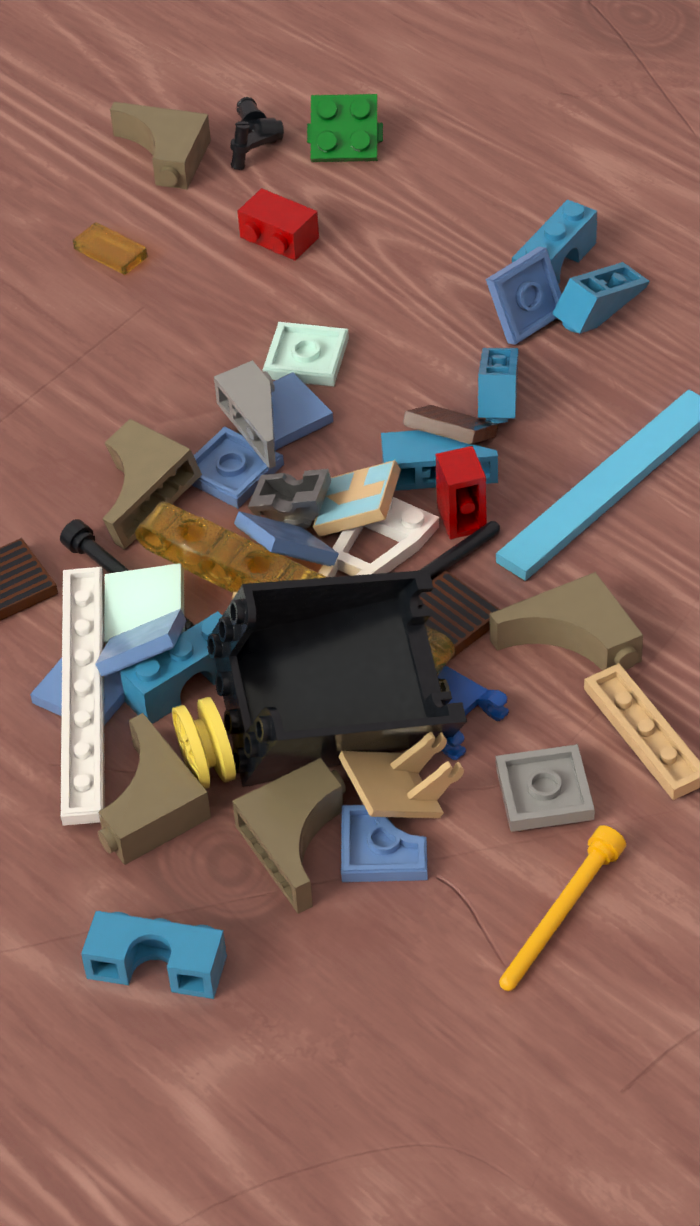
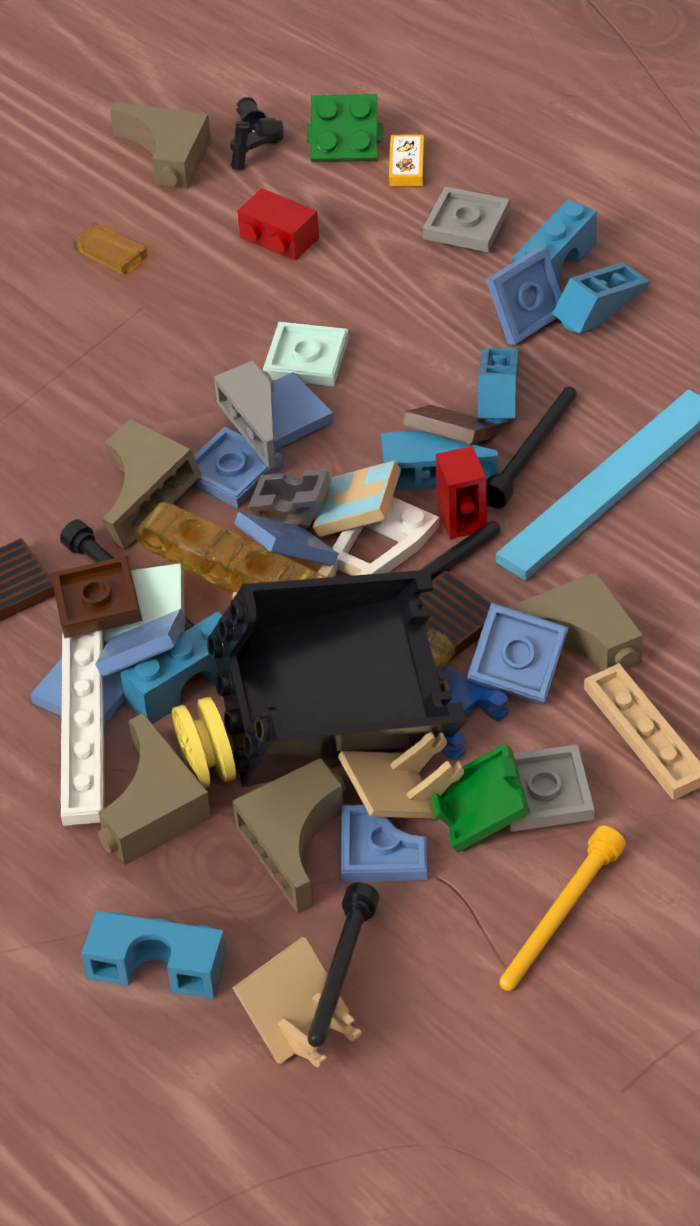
(96, 597): none -> reddish brown tile
(284, 999): none -> tan plate
(358, 905): none -> black piece
(406, 160): none -> tile
(466, 219): none -> light grey plate
(482, 799): none -> green piece
(500, 486): none -> black piece
(517, 654): none -> medium blue tile

